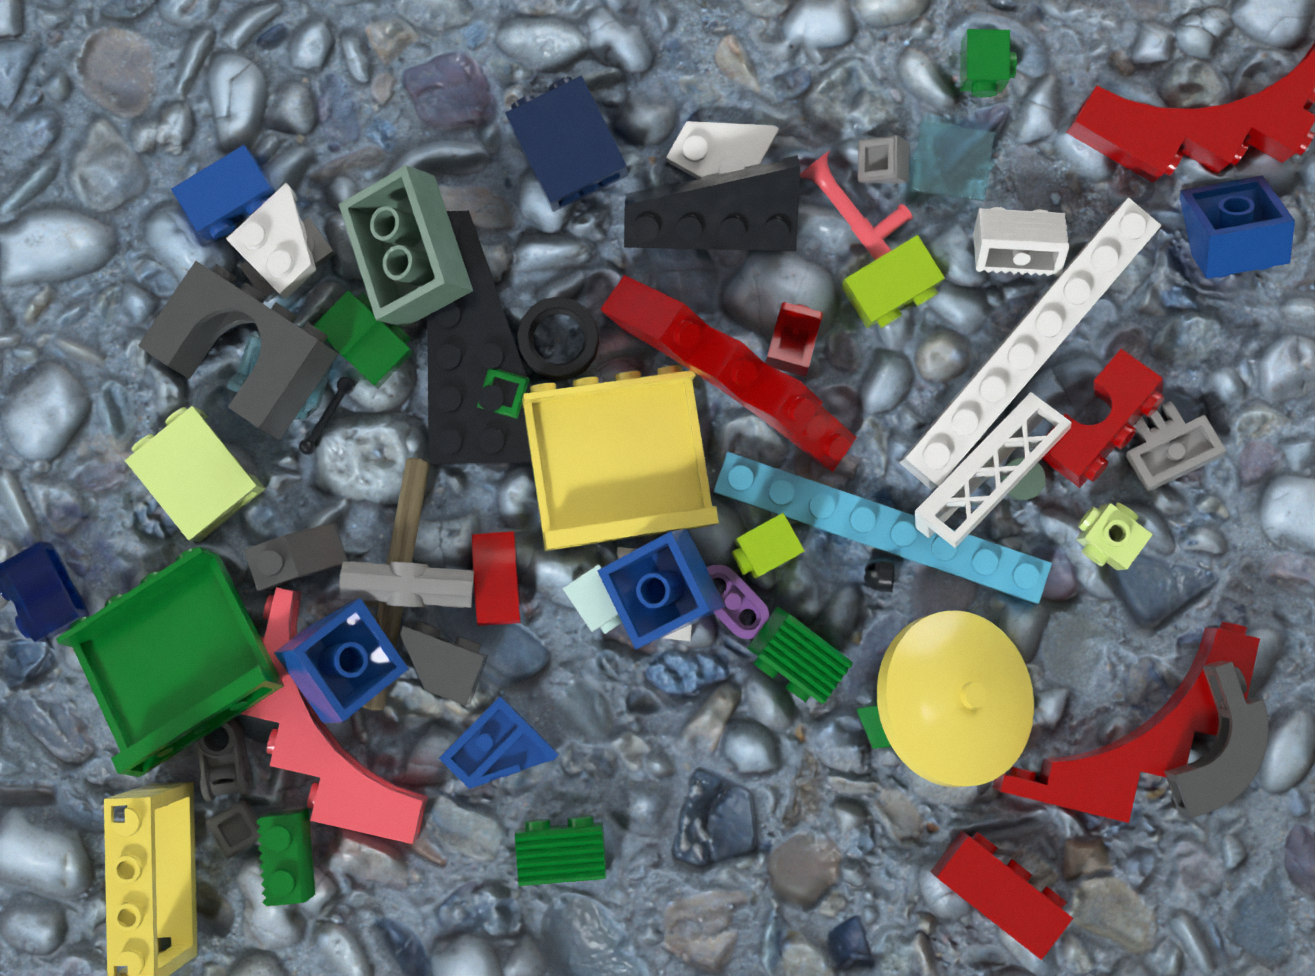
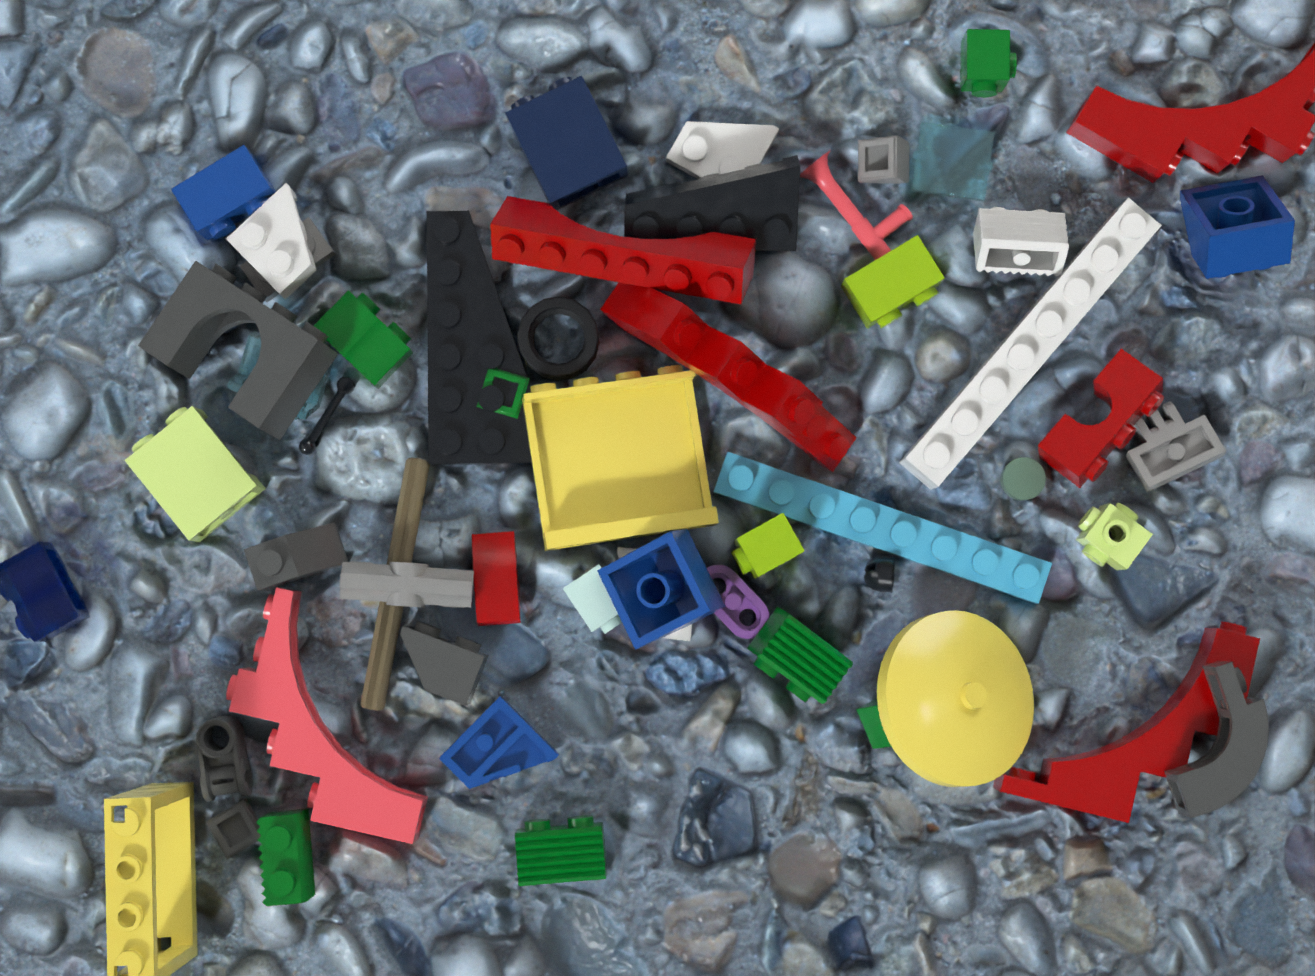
(172, 660): green panel -> none
(341, 662): blue slope -> none
(405, 247): sand green brick -> none
(699, 266): none -> red arch
(794, 338): red bracket -> none
(985, 463): white fence -> none
(1003, 893): red brick -> none

